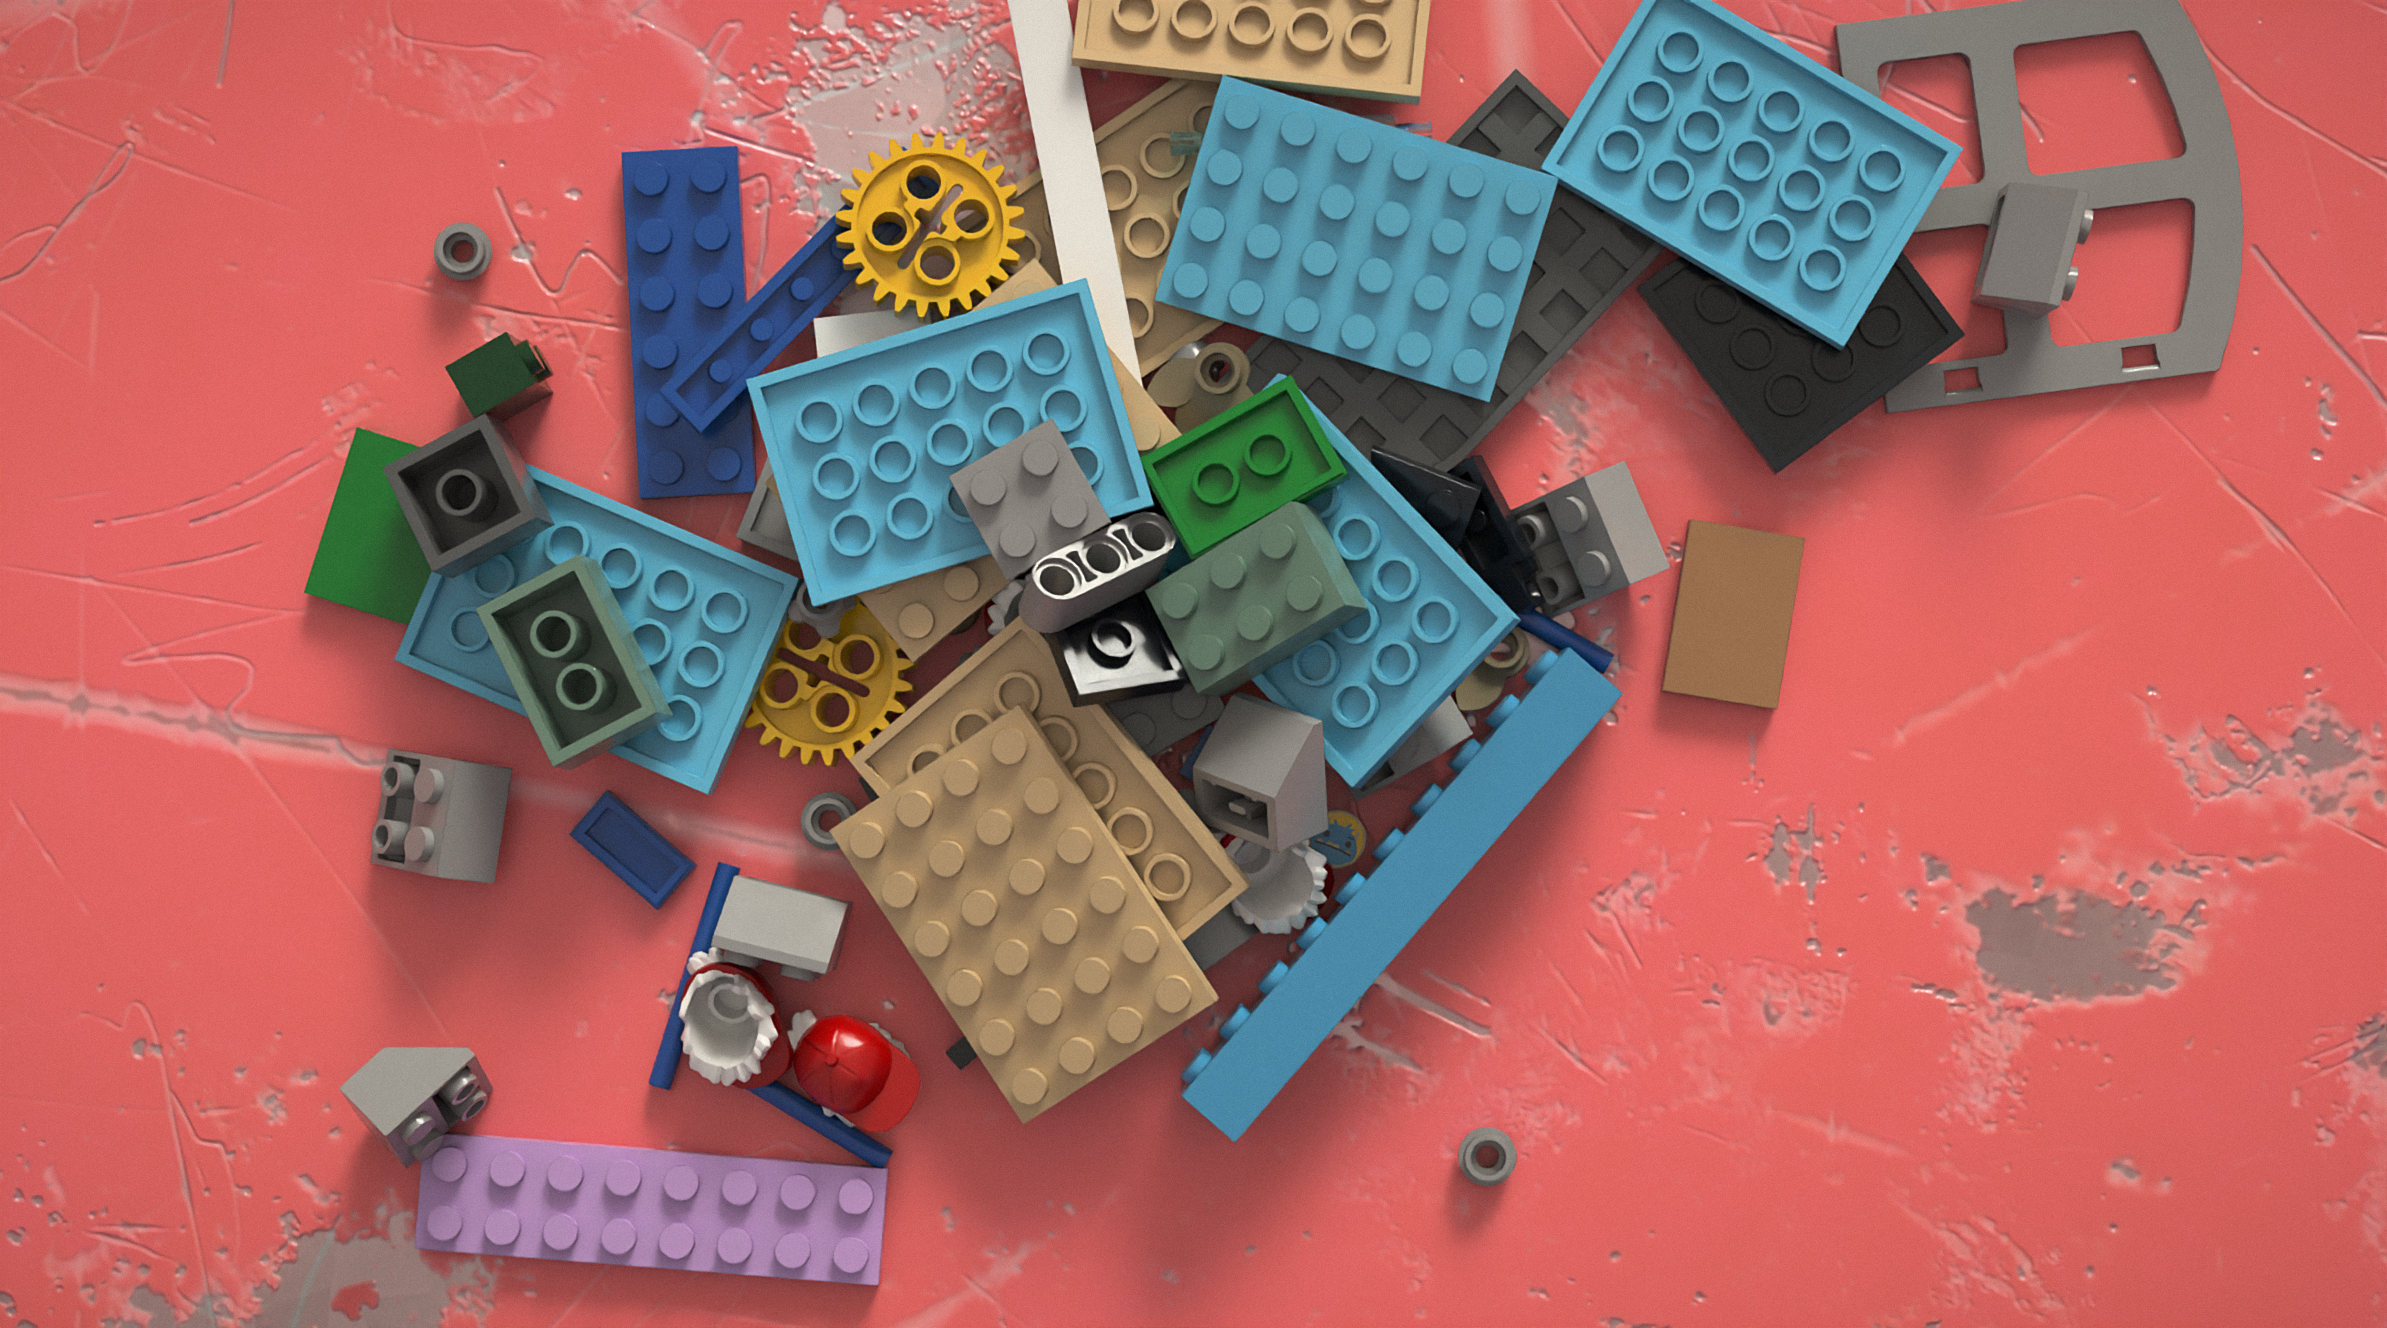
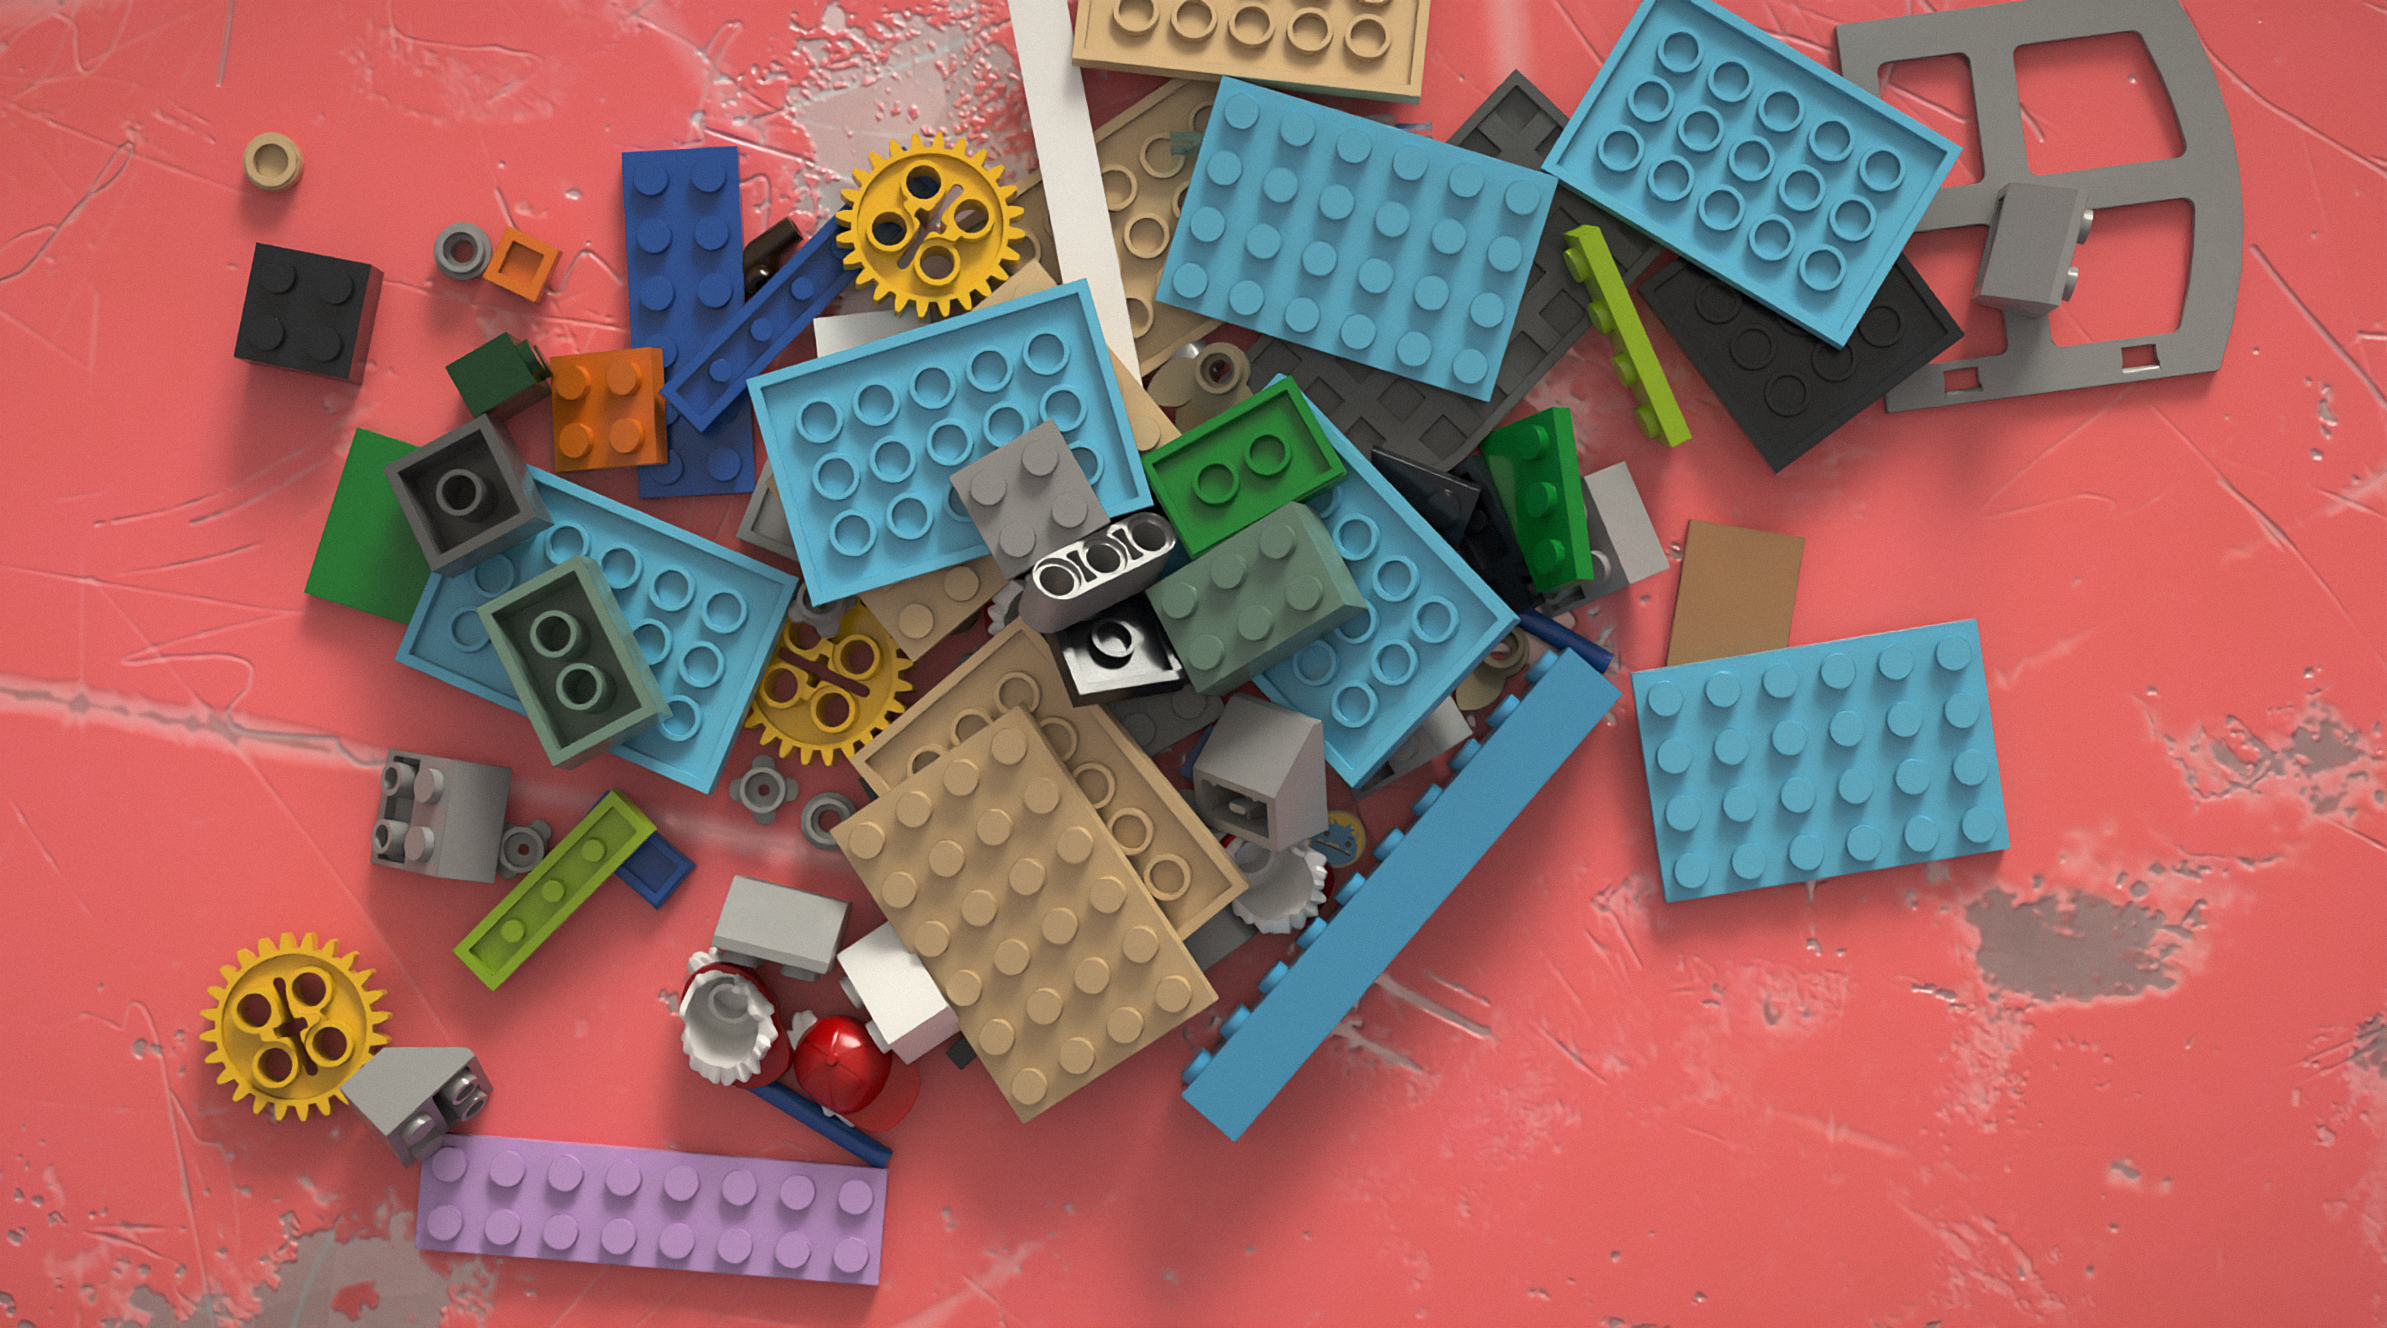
(246, 1045): none -> yellow gear
(273, 162): none -> tan tile
(309, 313): none -> black brick
(510, 859): none -> light grey plate
(522, 265): none -> orange plate
(555, 889): none -> lime plate
(608, 410): none -> orange plate
(671, 1044): blue bar -> none
(747, 789): none -> light grey plate
(764, 253): none -> dark brown arm
(898, 994): none -> white brick
(1500, 1169): light grey plate -> none
(1543, 496): none -> green wing
(1617, 317): none -> lime plate
(1819, 760): none -> medium azure plate

